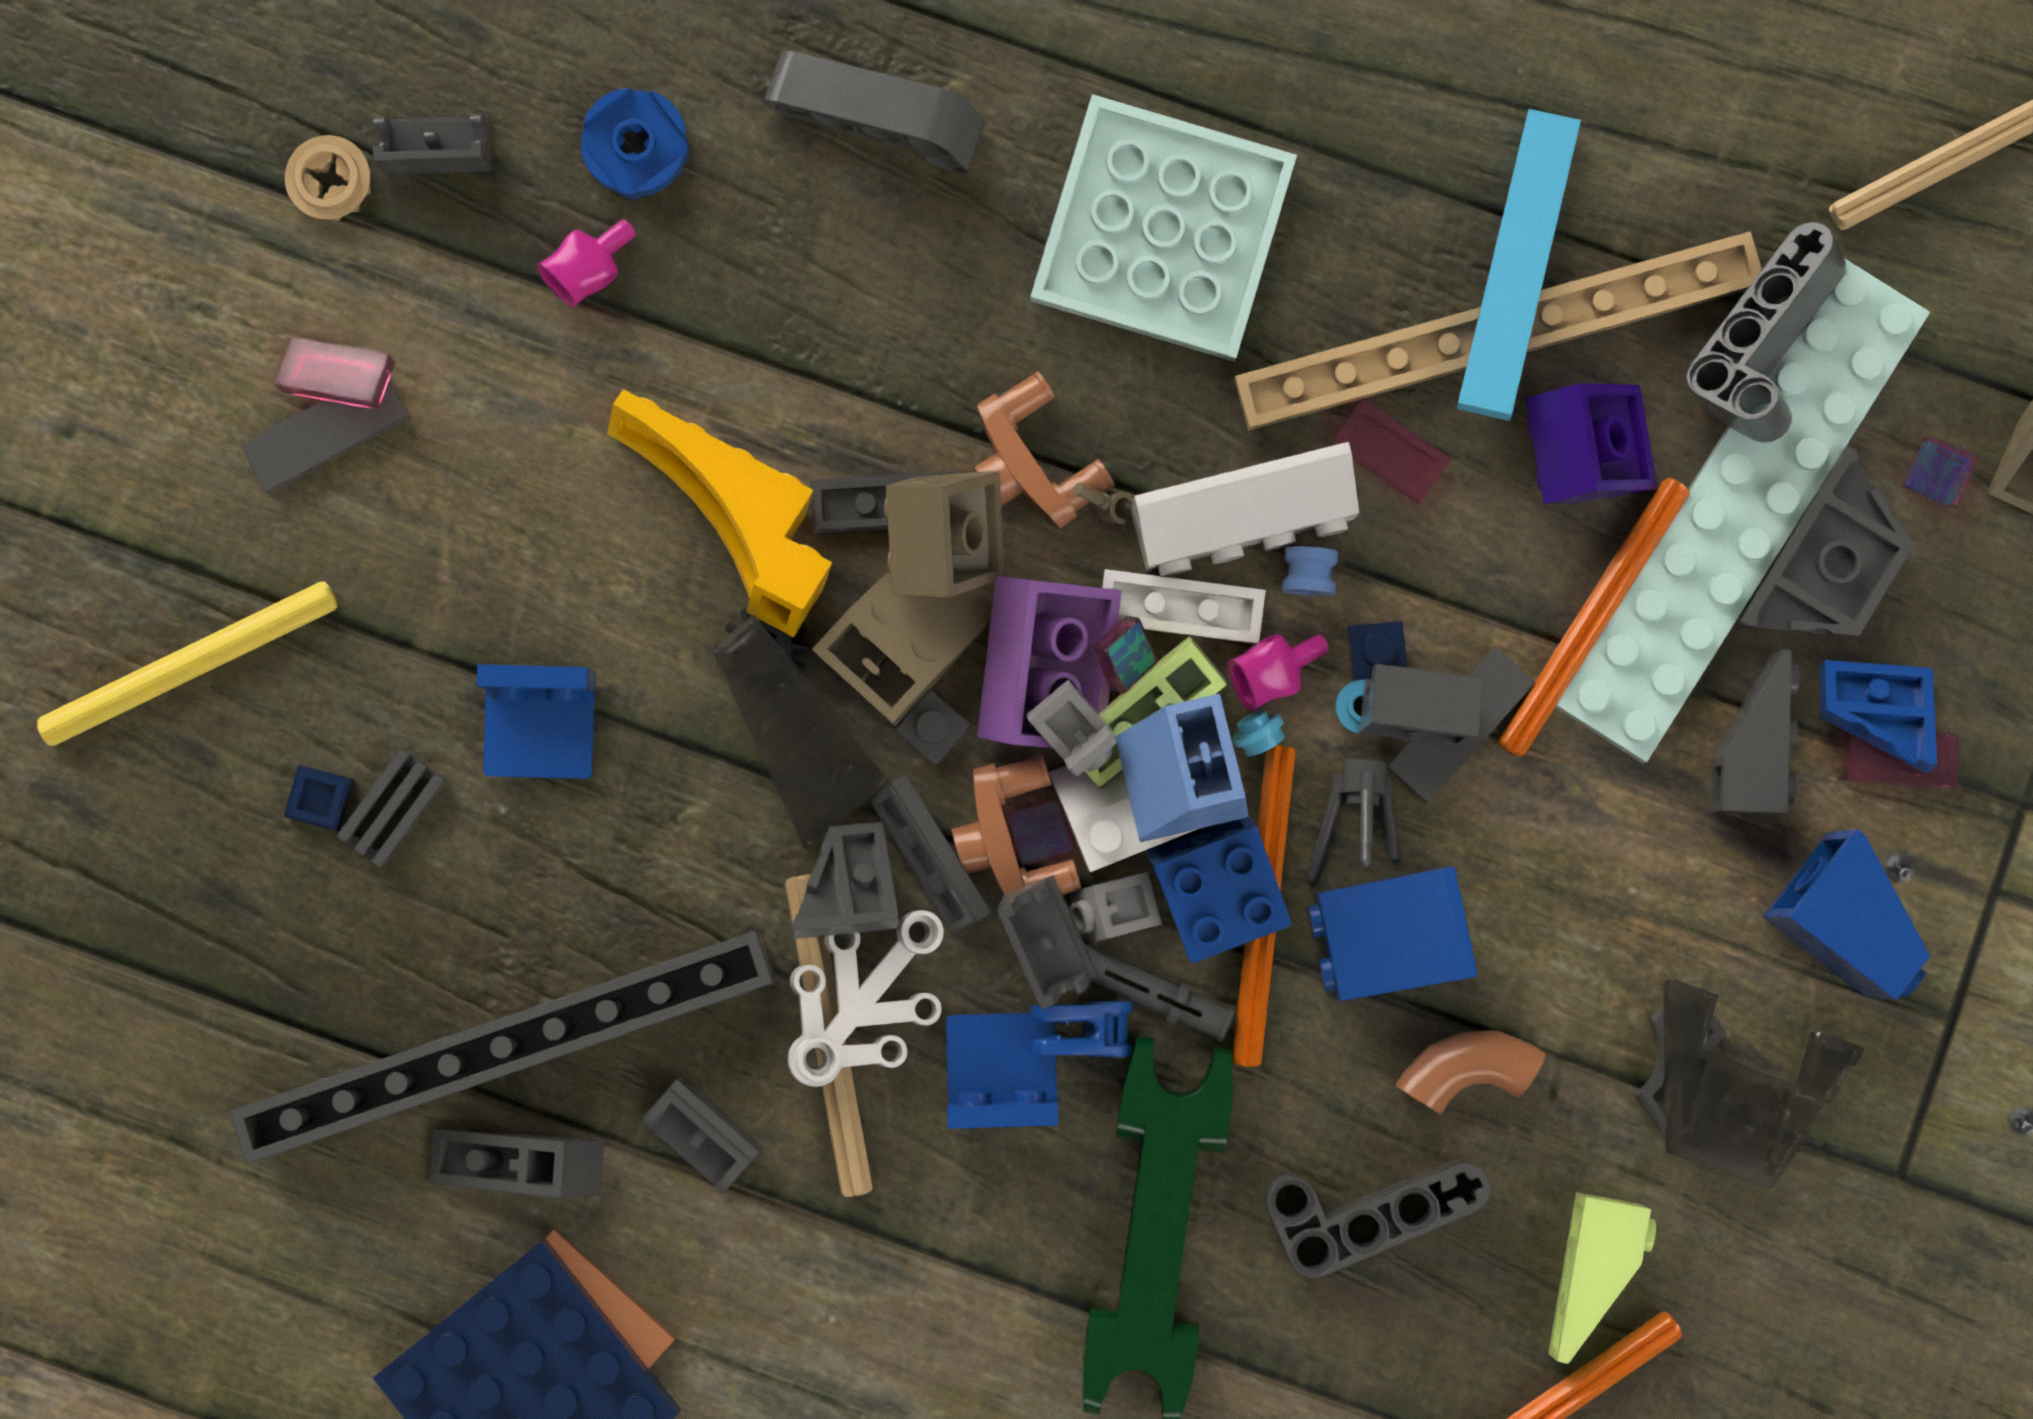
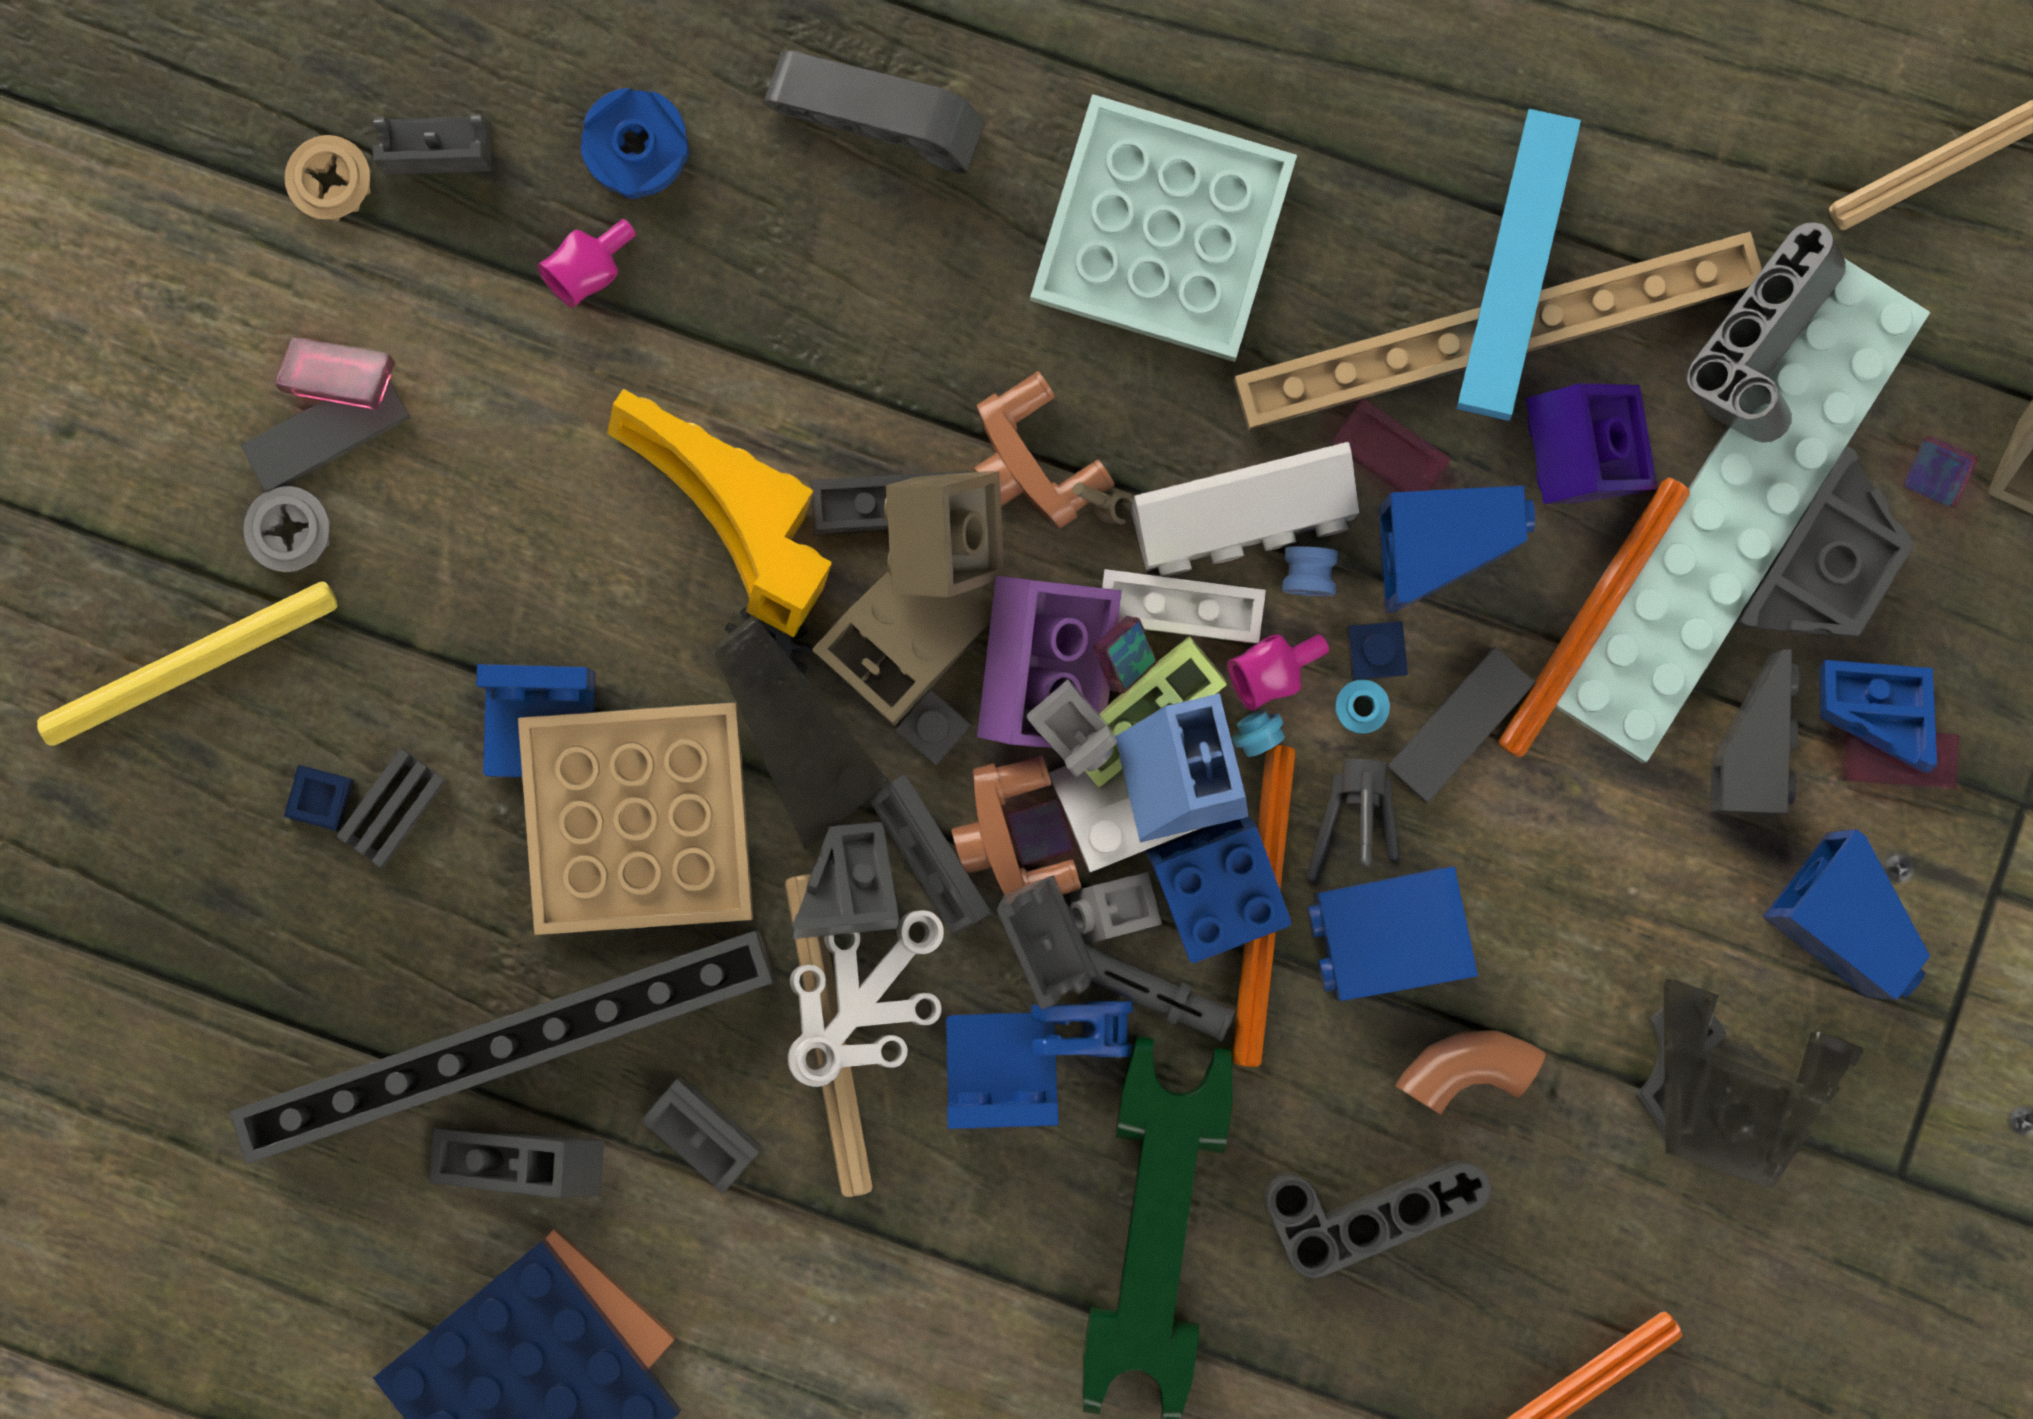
(267, 514): none -> light grey gear
(635, 818): none -> tan plate
(1421, 706): dark grey hinge -> none
(1446, 535): none -> blue slope
(1600, 1259): yellowish green slope -> none

